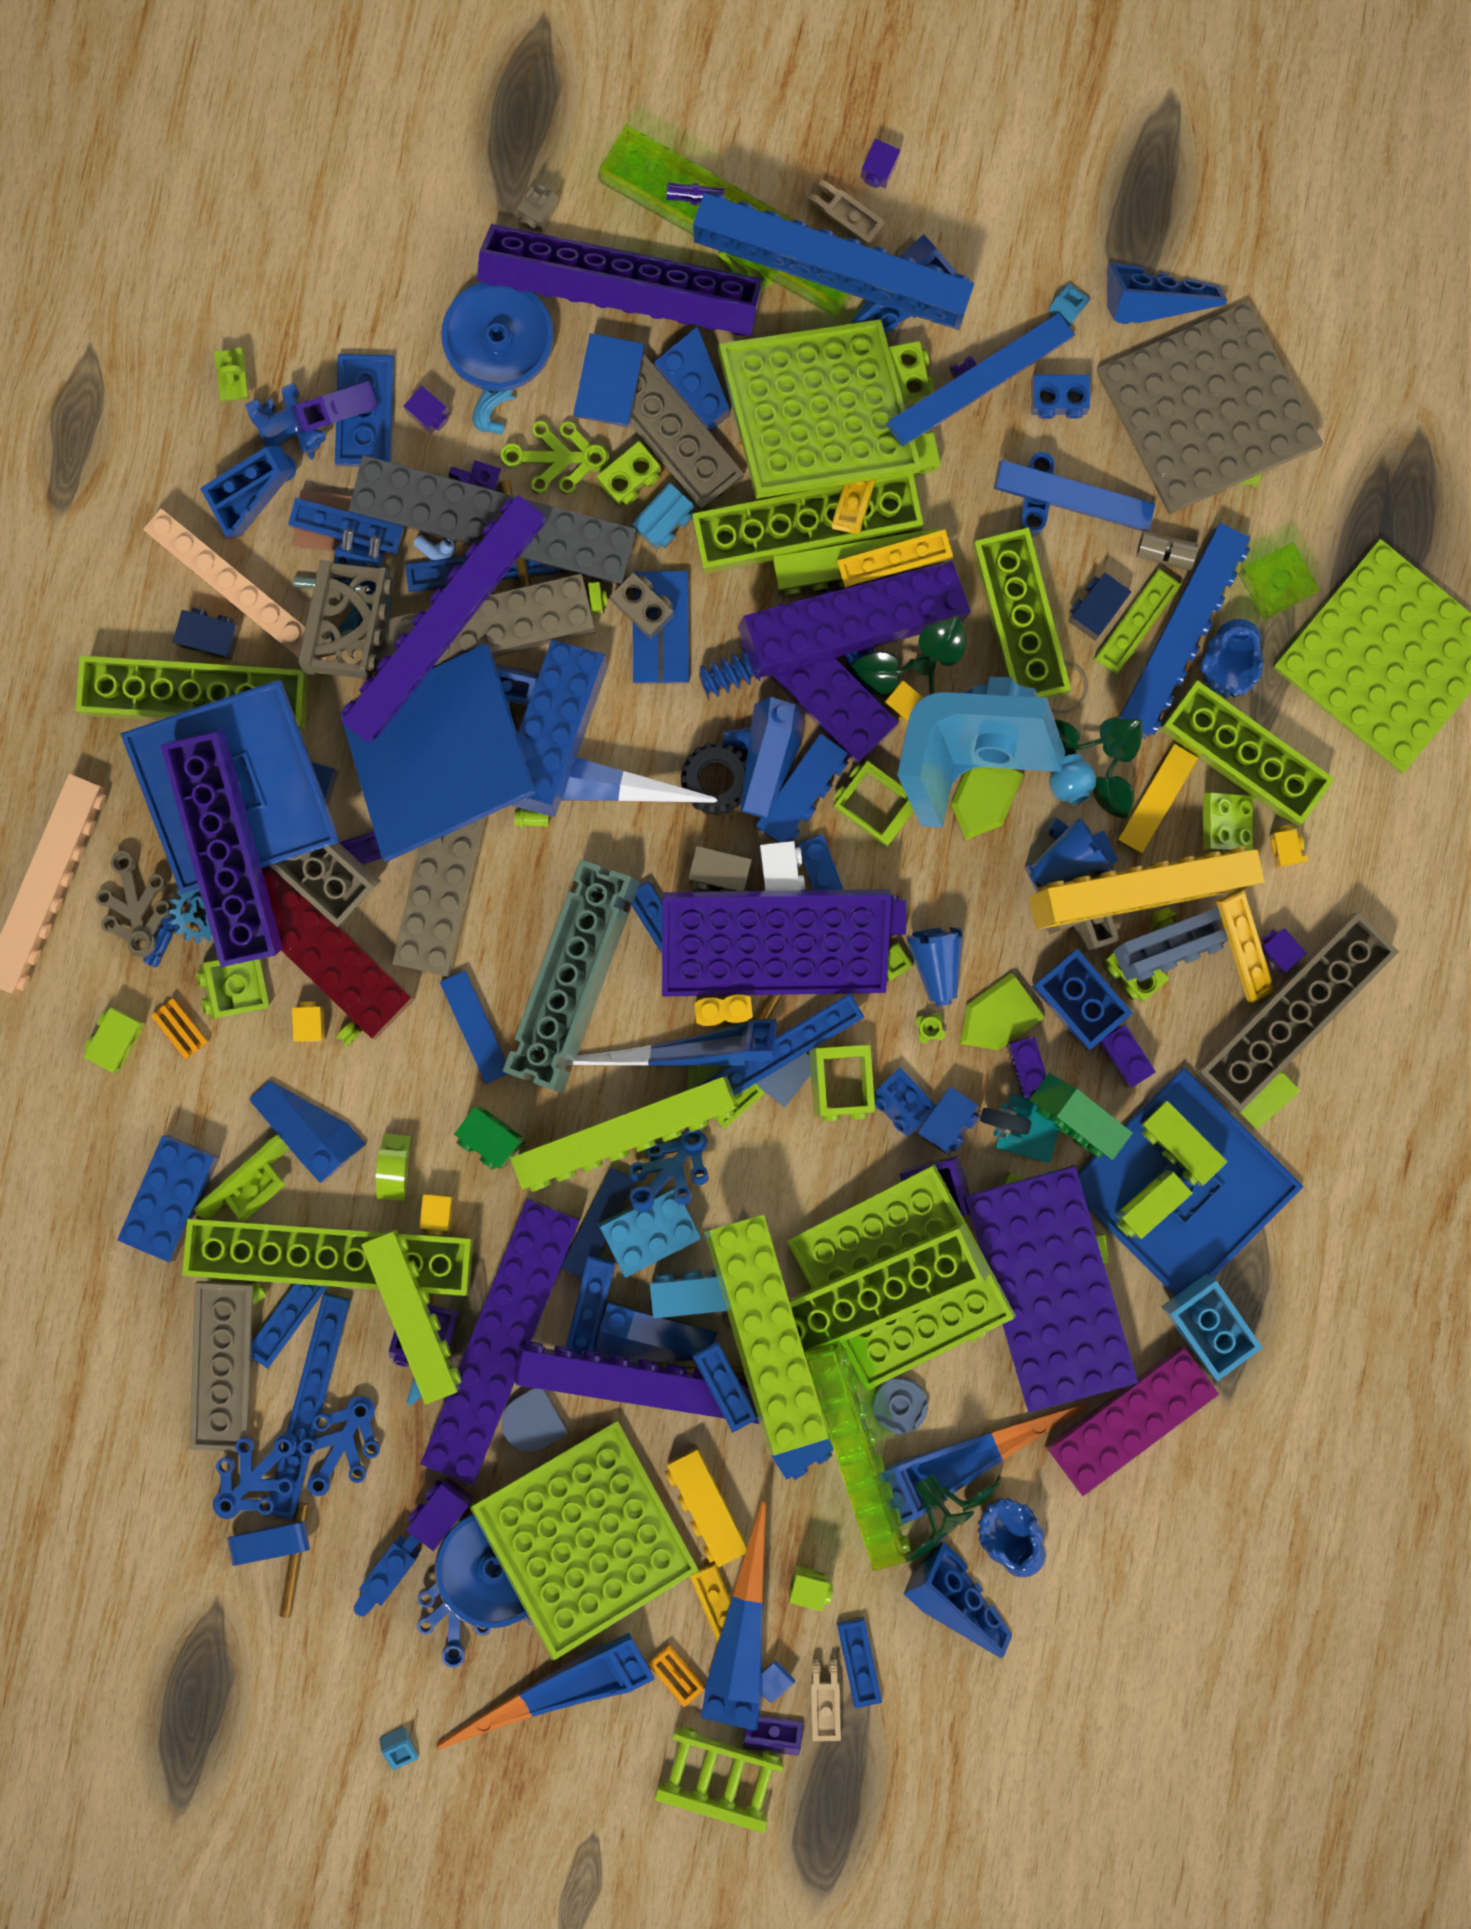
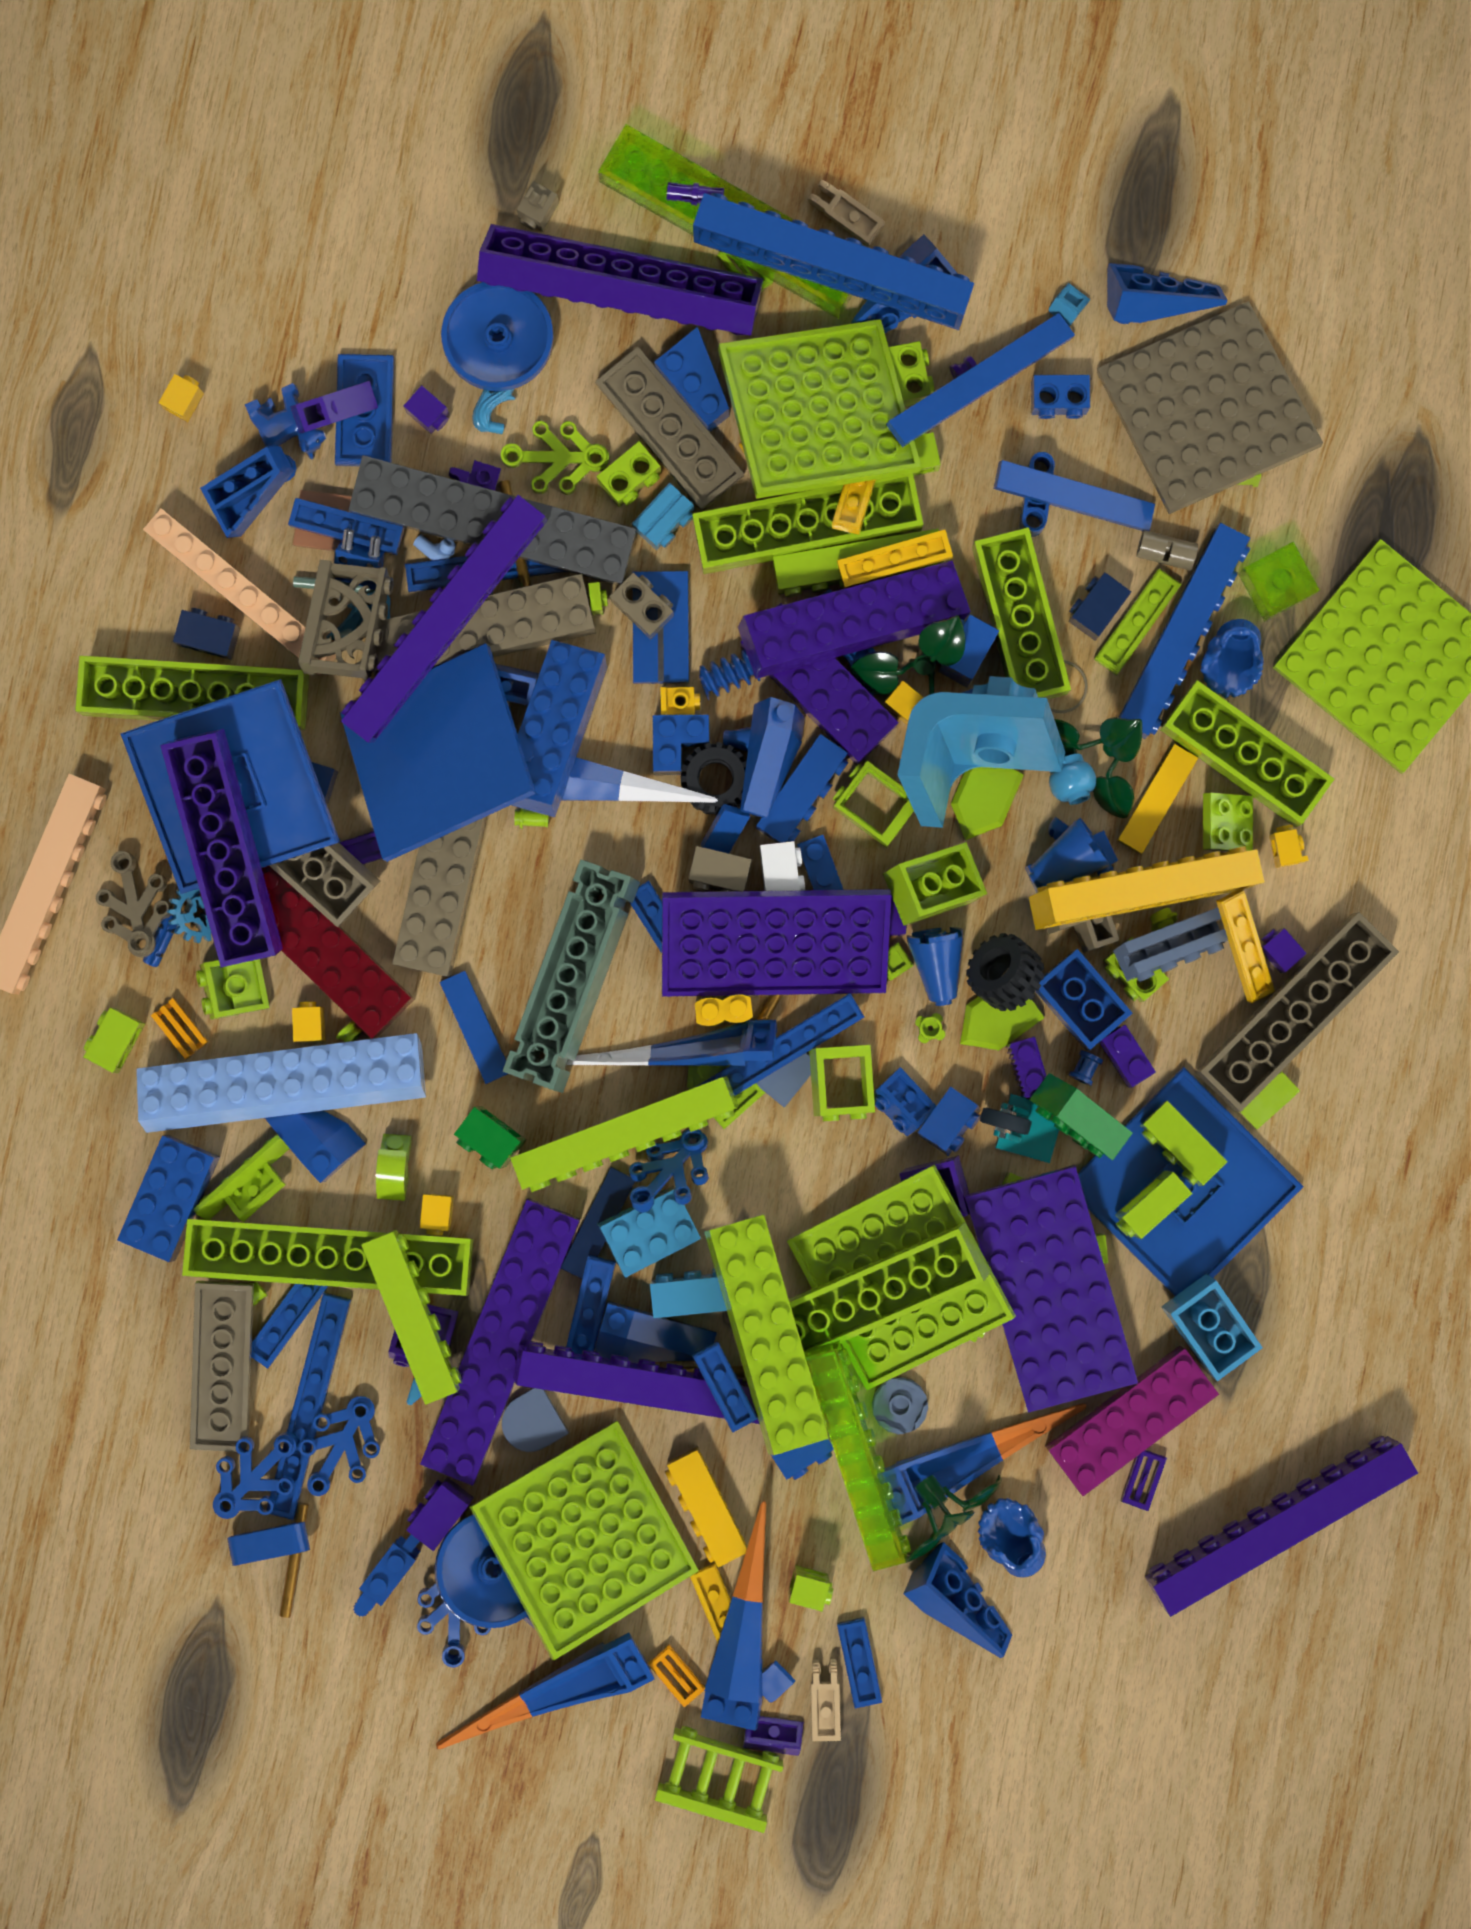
(181, 397): none -> yellow brick
(231, 375): lime hips -> none
(280, 1083): none -> light blue brick
(398, 1748): dark azure slope -> none
(609, 380): blue tile -> none
(668, 698): none -> yellow brick
(672, 734): none -> blue brick
(725, 829): none -> blue tile
(880, 164): dark purple brick -> none
(934, 883): none -> lime brick
(978, 642): none -> blue brick
(993, 960): none -> black tyre
(1086, 1067): none -> blue bush
(1154, 1482): none -> dark purple tile
(1280, 1524): none -> dark purple brick

